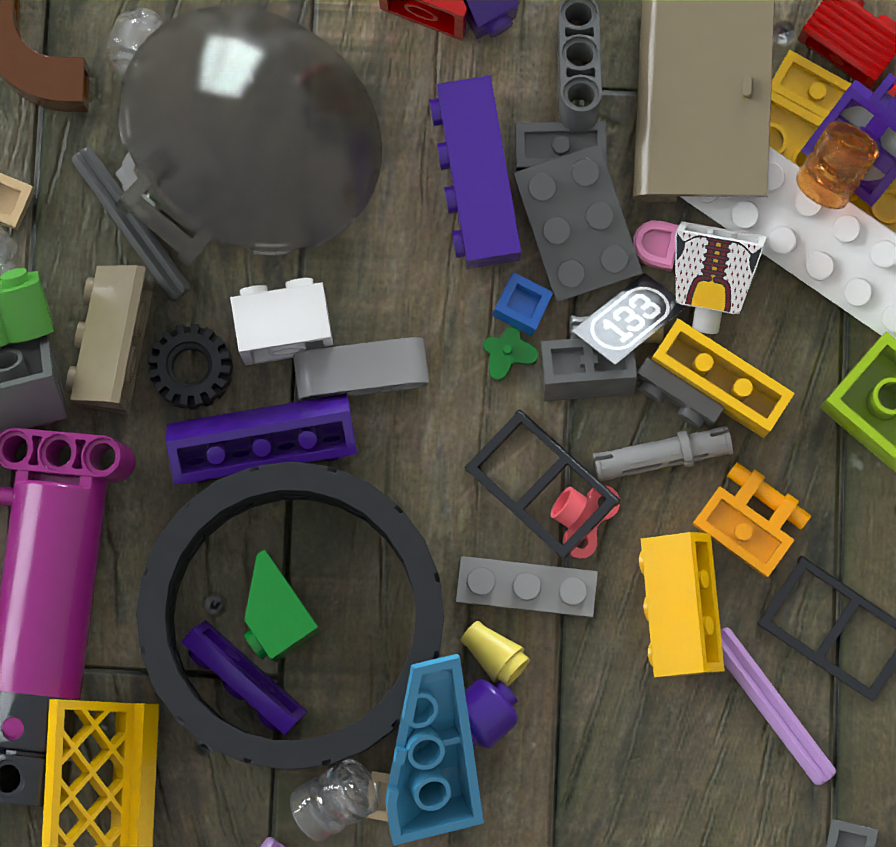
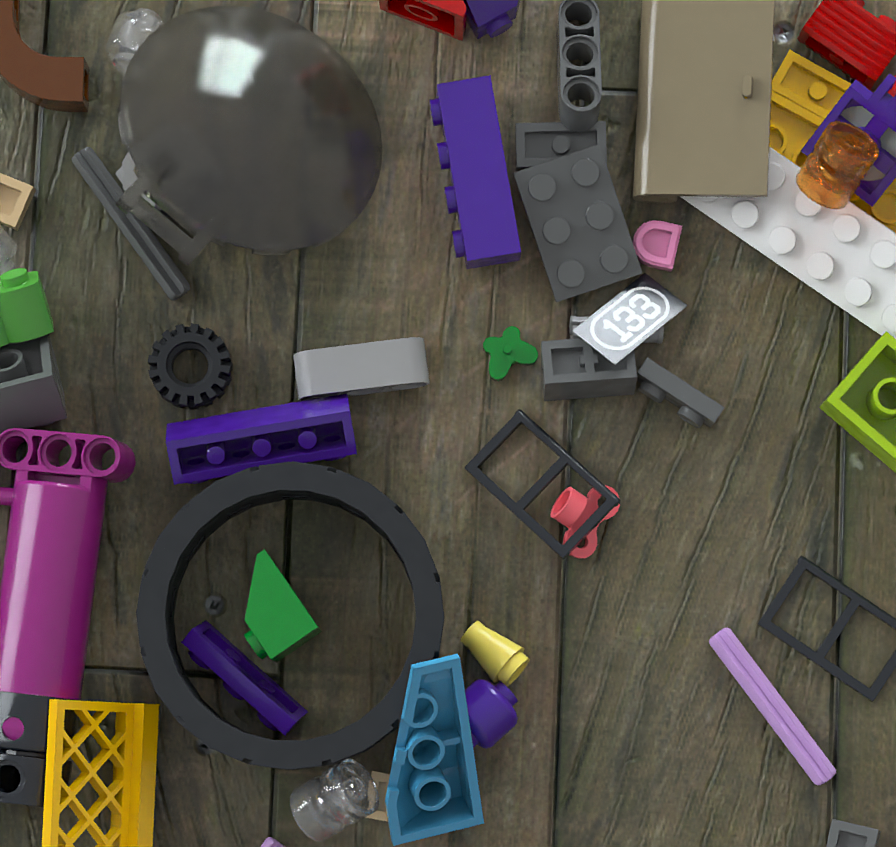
(111, 338): dark tan slope -> none
(281, 321): white brick -> none
(522, 304): blue plate -> none
(526, 587): light grey plate -> none
(664, 453): light grey pin -> none
(681, 604): yellow brick -> none
(714, 271): torso -> none
(724, 377): yellow brick -> none
(743, 530): light orange plate -> none

